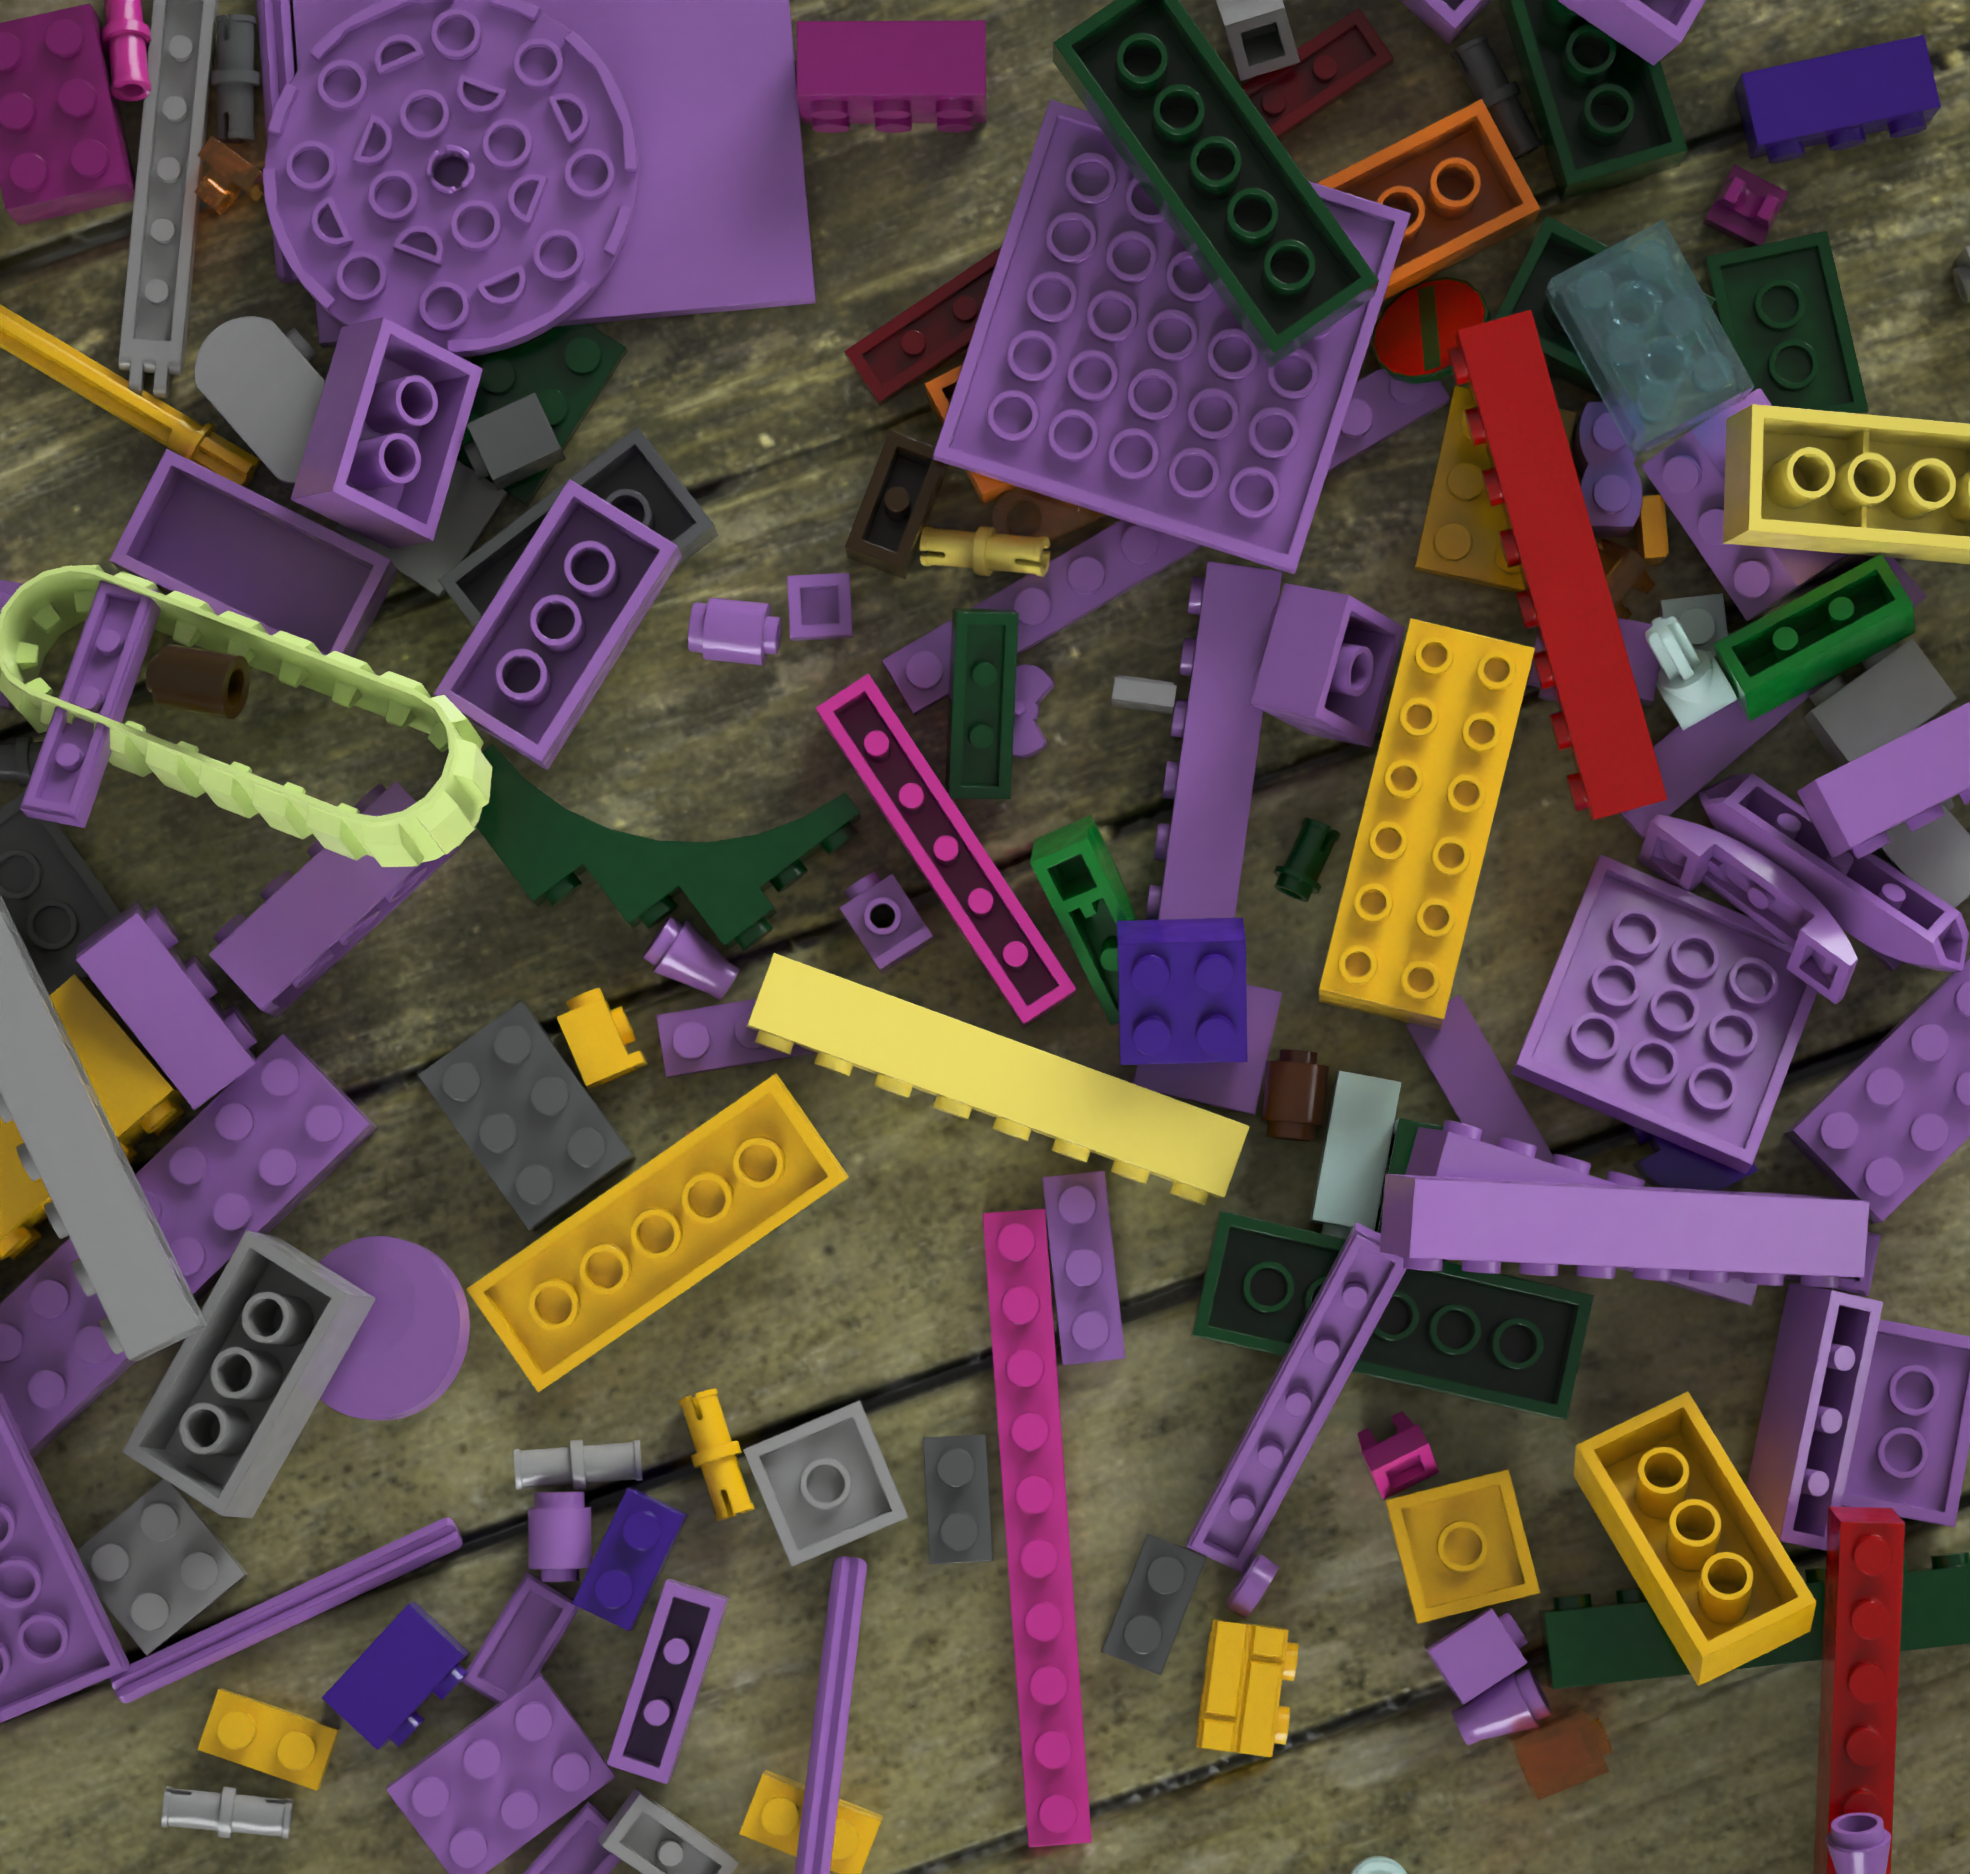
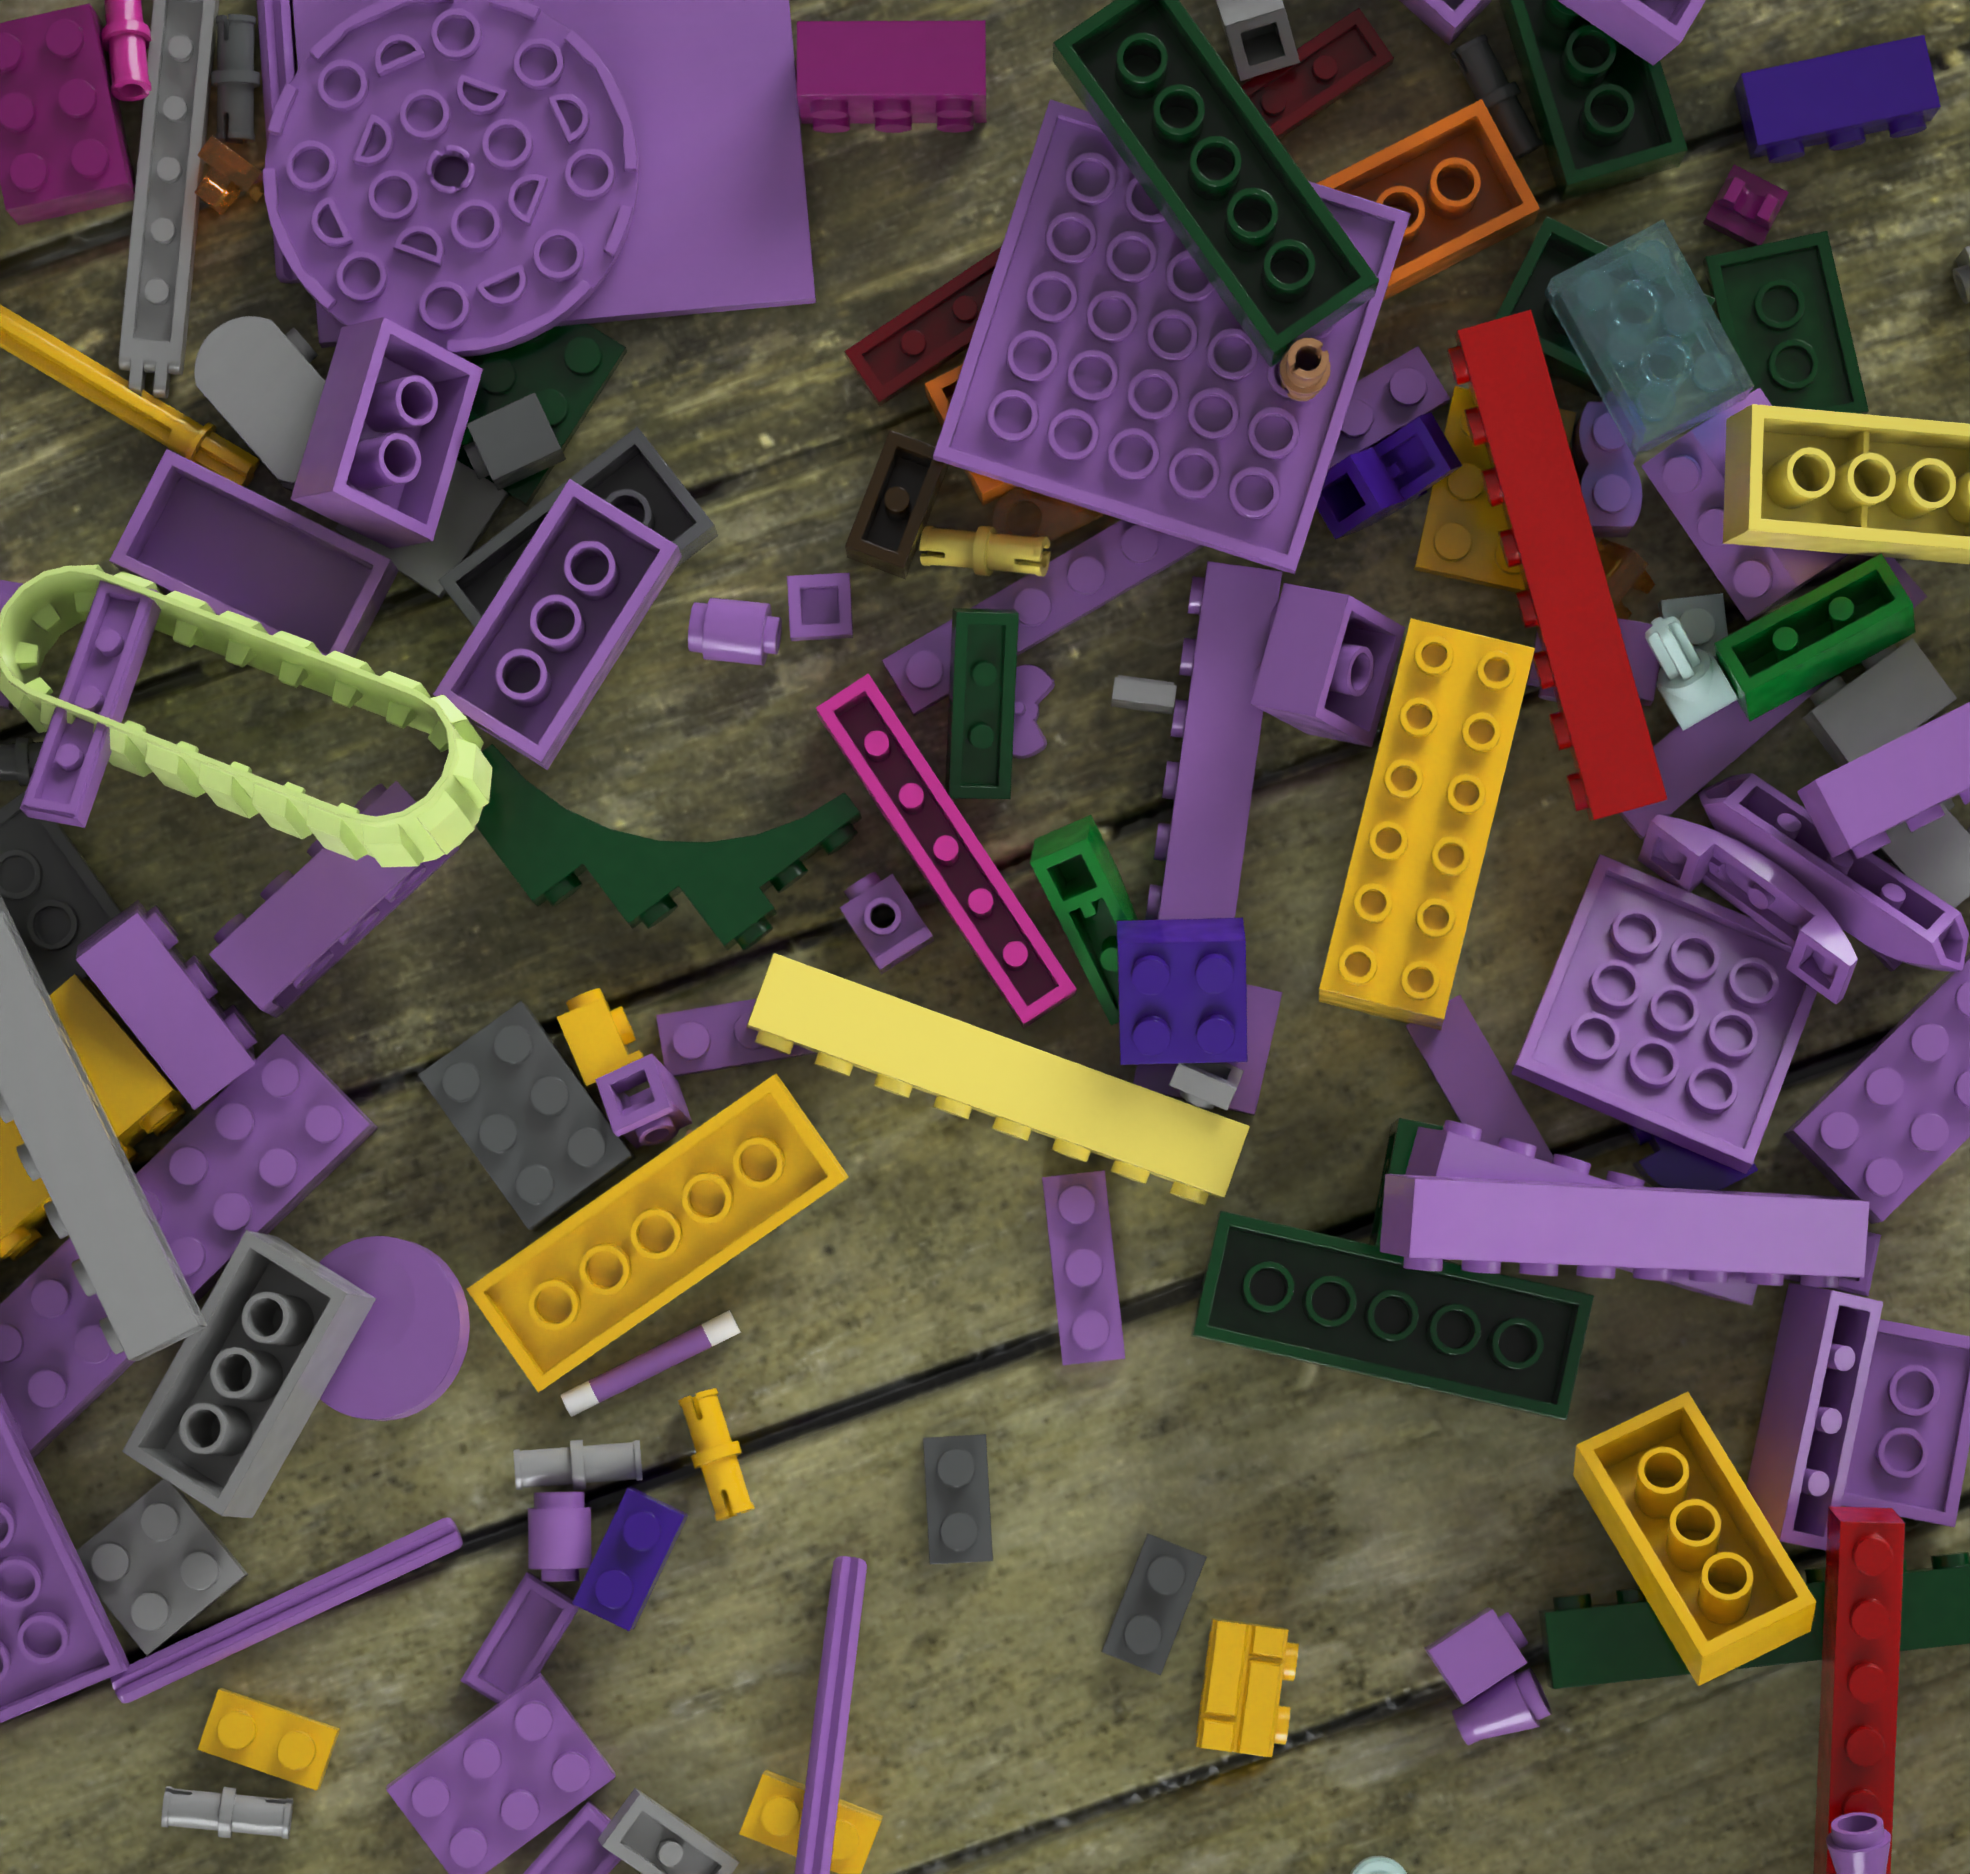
(199, 681): dark brown brick -> none
(397, 1677): dark purple brick -> none
(649, 1115): none -> medium lavender brick
(650, 1363): none -> medium lavender bar
(668, 1681): medium lavender brick -> none
(689, 958): medium lavender cone -> none
(825, 1483): light grey plate -> none
(1037, 1528): dark pink plate -> none
(1207, 1083): none -> light grey plate
(1251, 1585): medium lavender tile -> none
(1294, 1096): reddish brown brick -> none
(1297, 1400): medium lavender tile -> none
(1304, 355): none -> medium nougat pin
(1306, 860): dark green pin -> none
(1354, 1153): light aqua brick -> none
(1385, 477): none -> dark purple brick
(1399, 1459): dark pink tile -> none
(1421, 326): red piece -> none
(1462, 1546): yellow plate -> none
(1561, 1753): clear orange brick -> none
(1652, 530): light orange tile -> none

